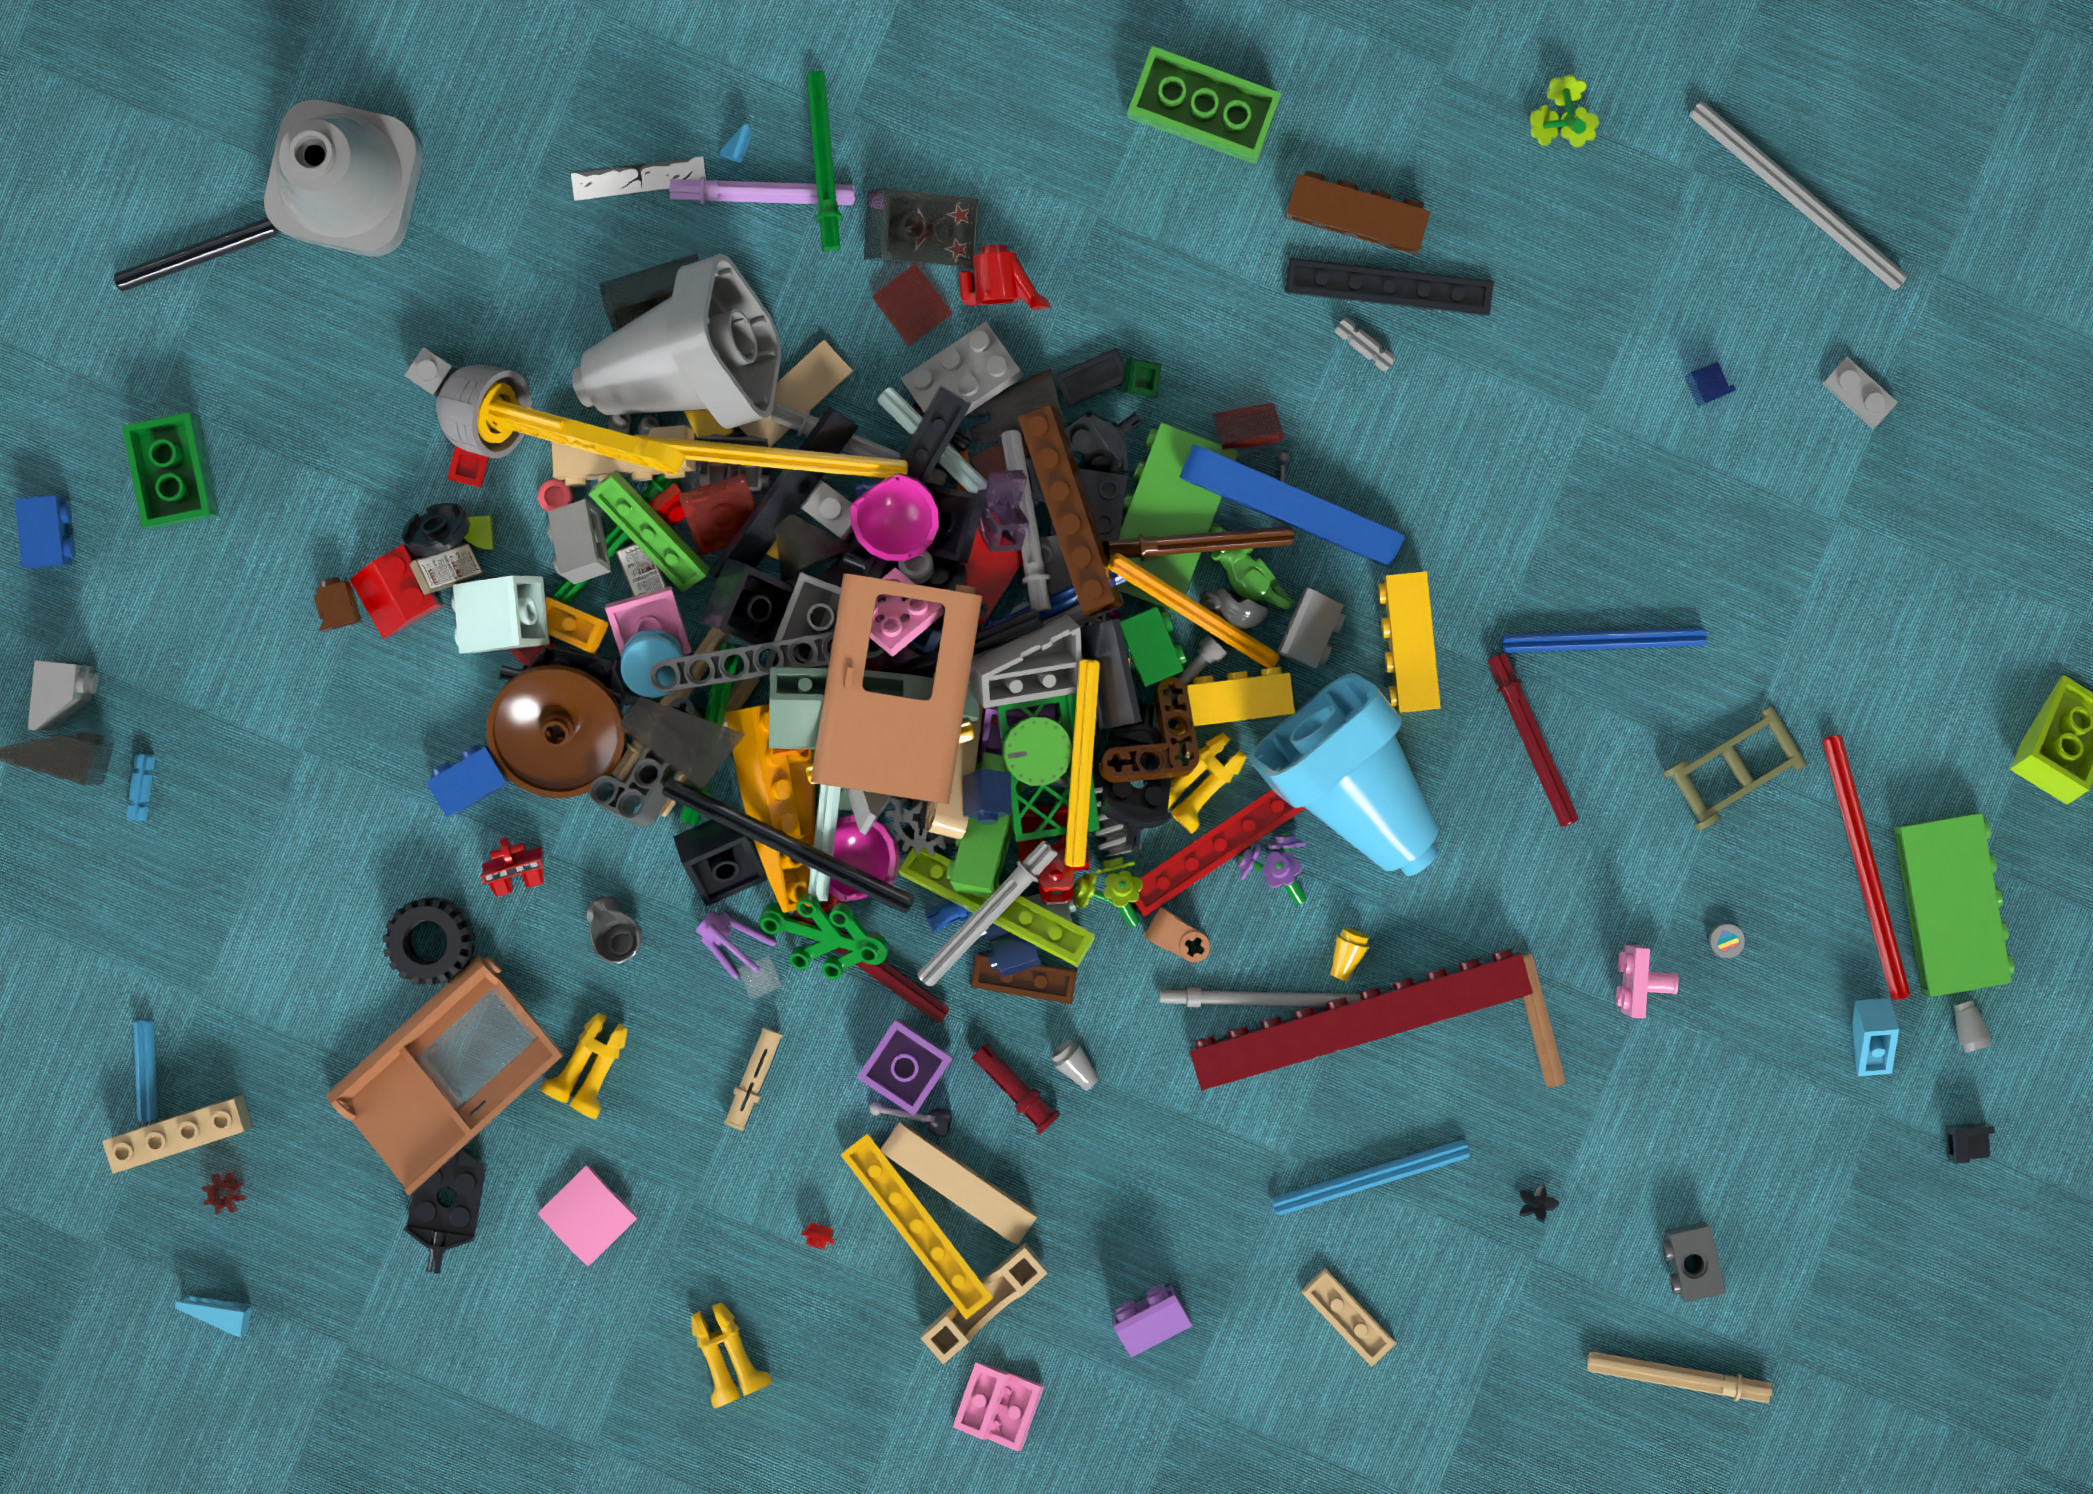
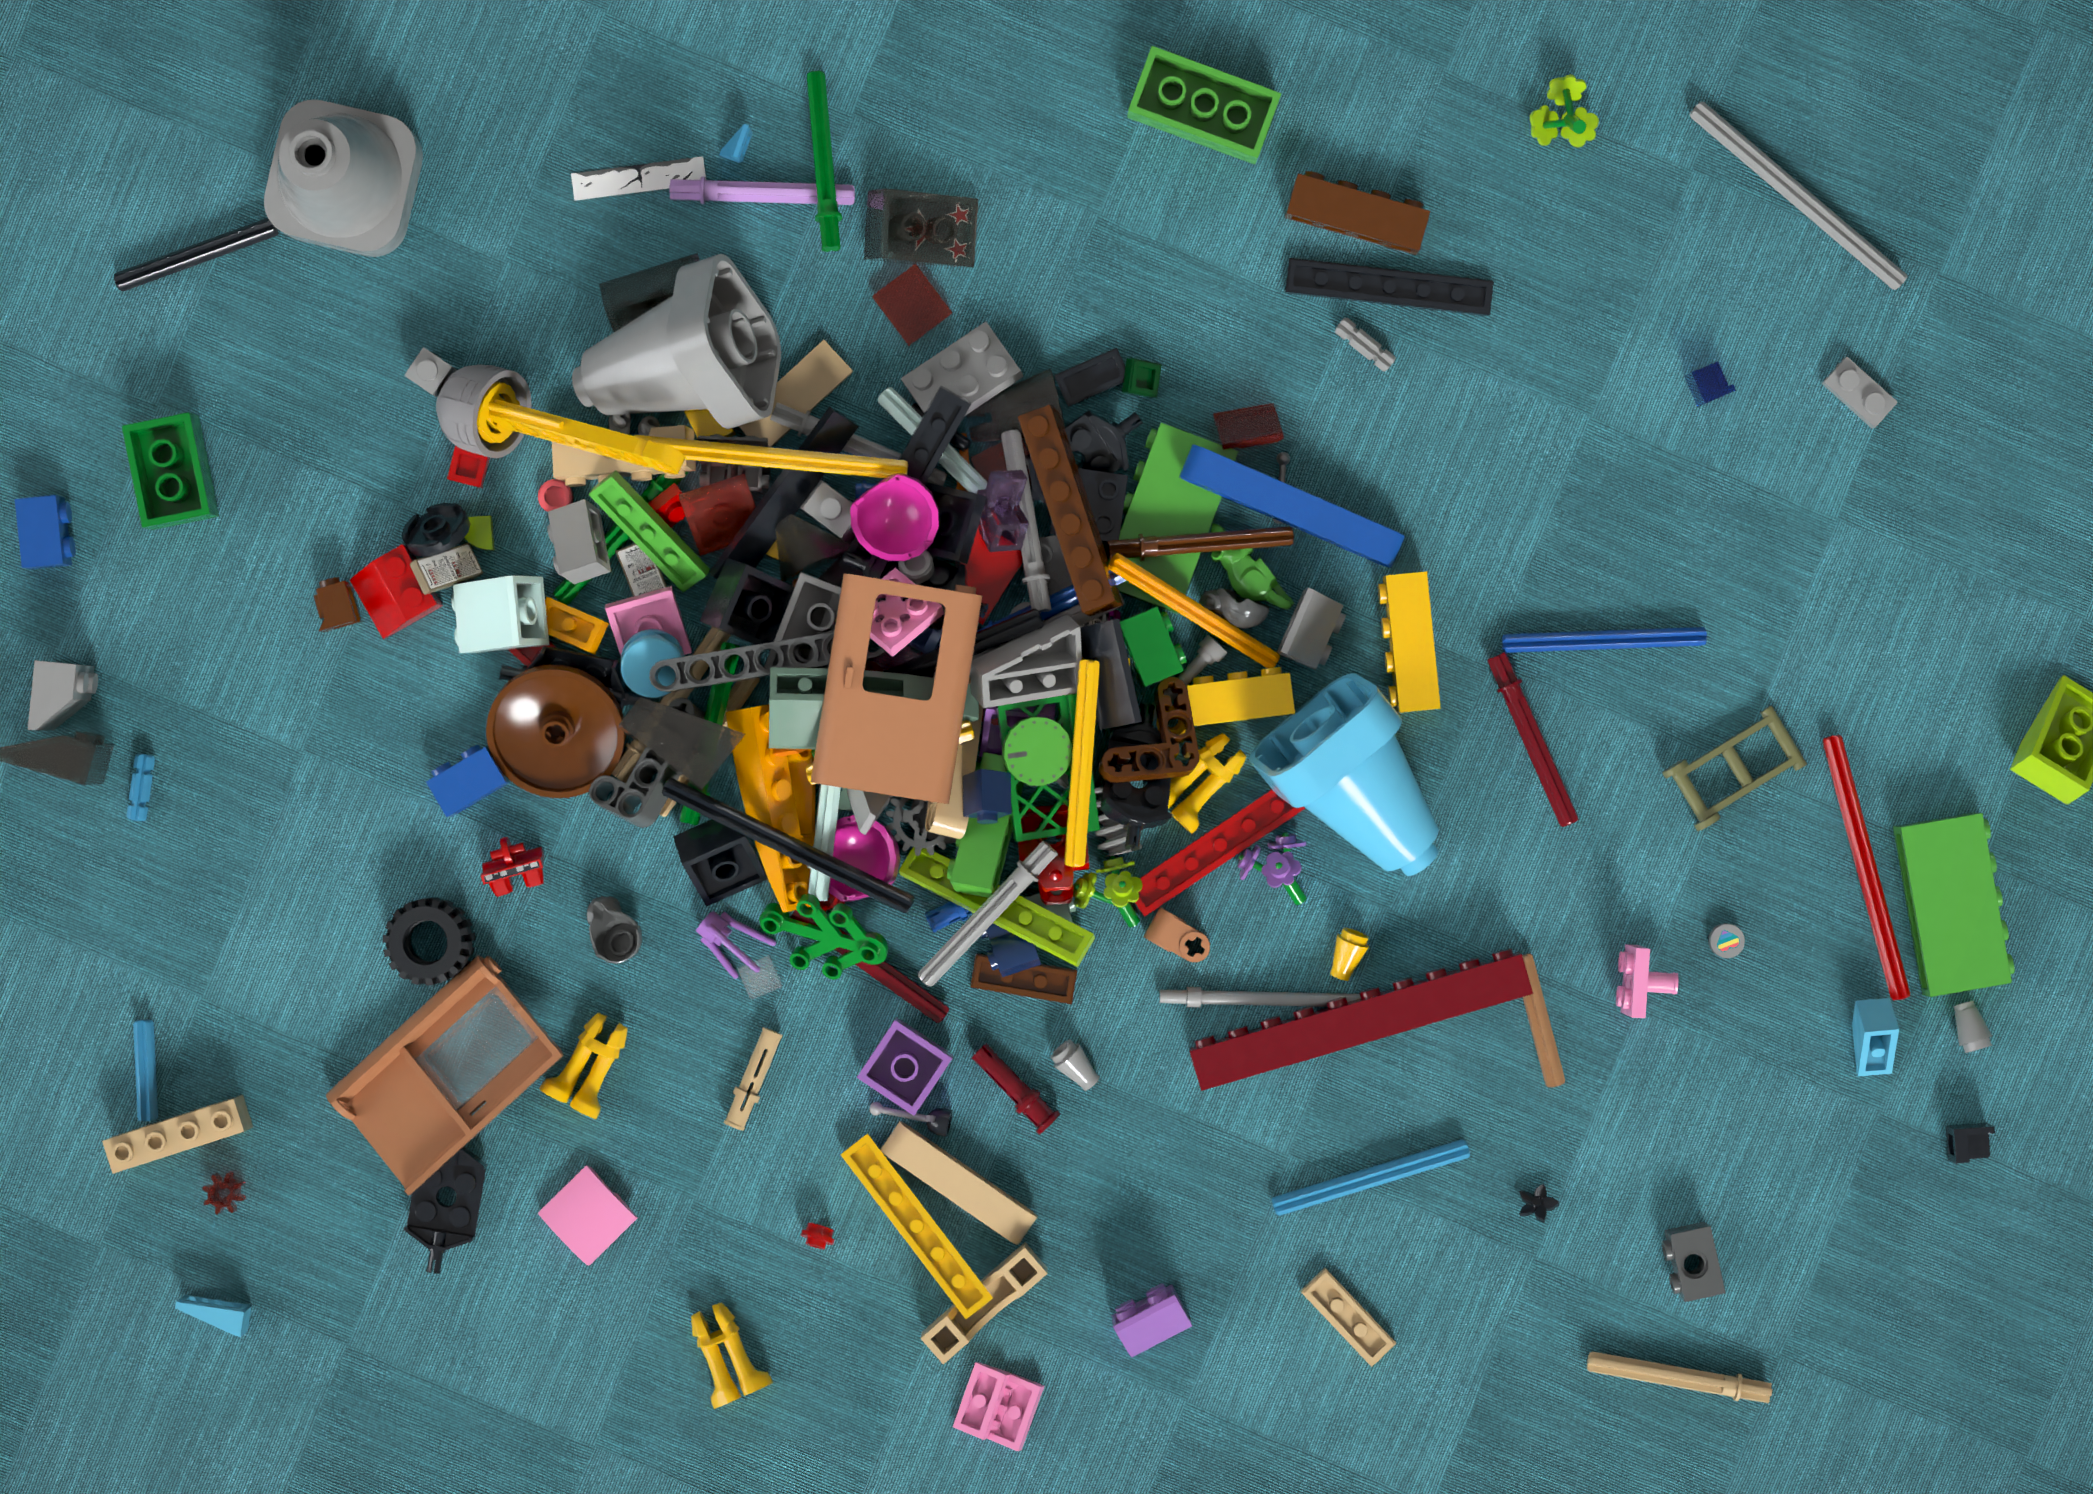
(998, 280): red piece -> none

